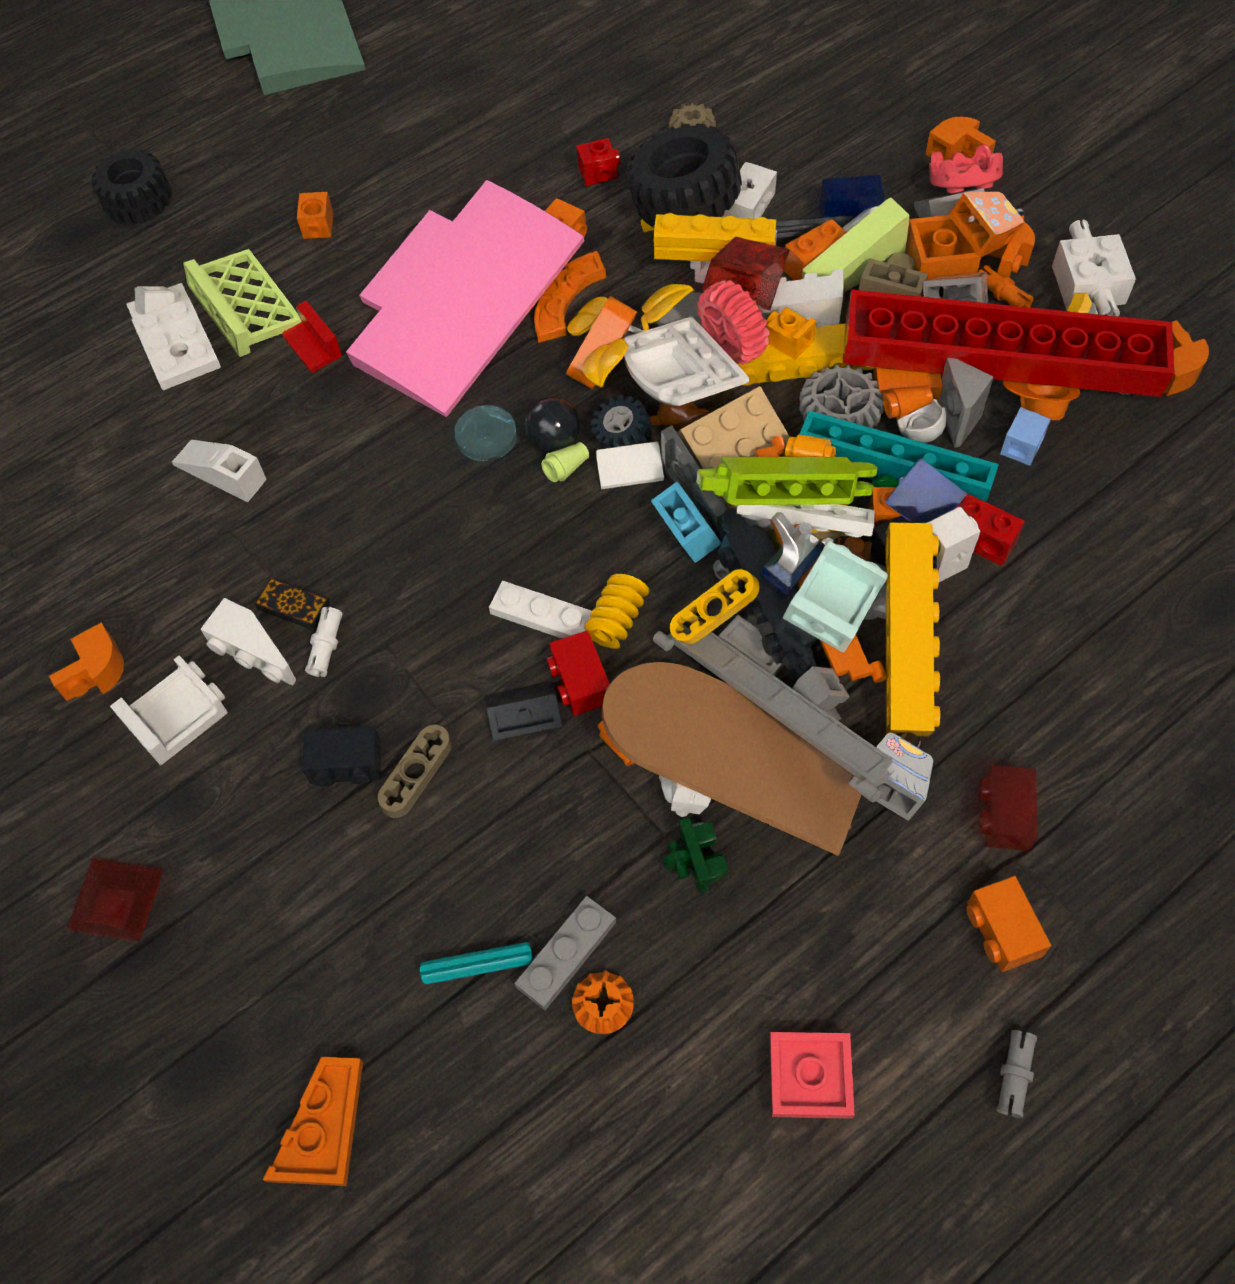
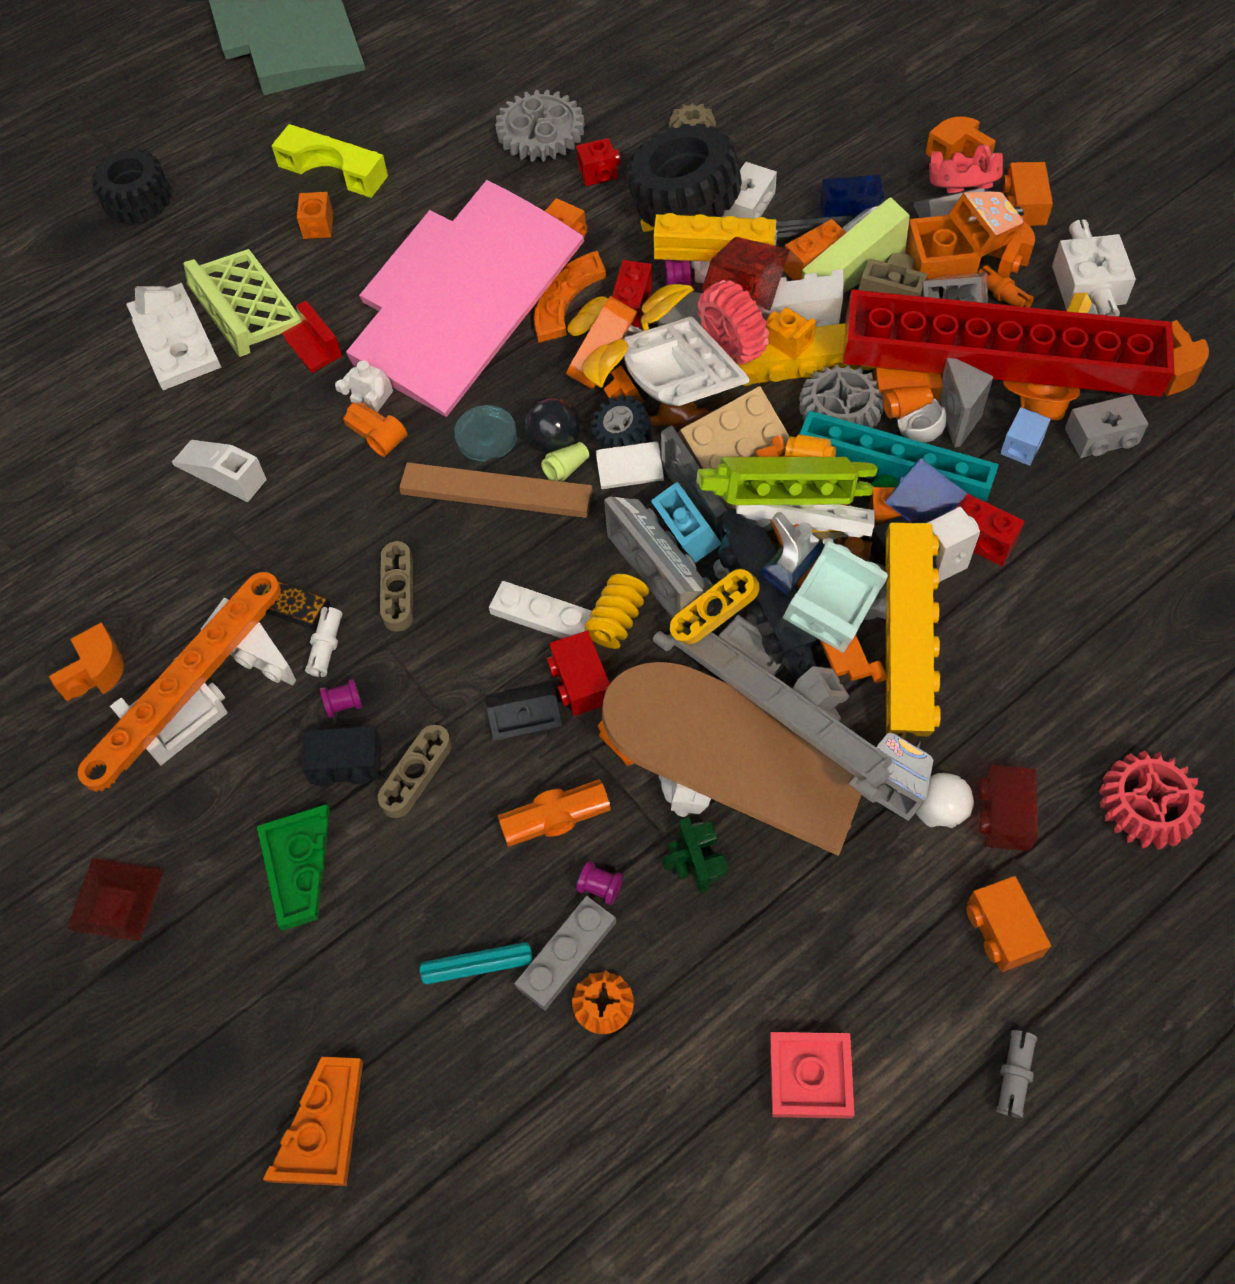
(179, 682): none -> orange plate
(295, 864): none -> green wing
(303, 150): none -> neon yellow arch
(341, 698): none -> magenta bush
(366, 385): none -> white piece
(380, 432): none -> orange piece
(403, 597): none -> dark tan beam
(496, 490): none -> medium nougat tile
(540, 125): none -> light grey gear
(554, 812): none -> orange piece
(600, 882): none -> magenta bush
(622, 386): none -> orange tile
(634, 287): none -> red brick
(654, 555): none -> light grey slope
(677, 272): none -> magenta wheel
(947, 801): none -> white hair
(1029, 188): none -> orange brick
(1106, 426): none -> light grey brick
(1139, 814): none -> coral gear

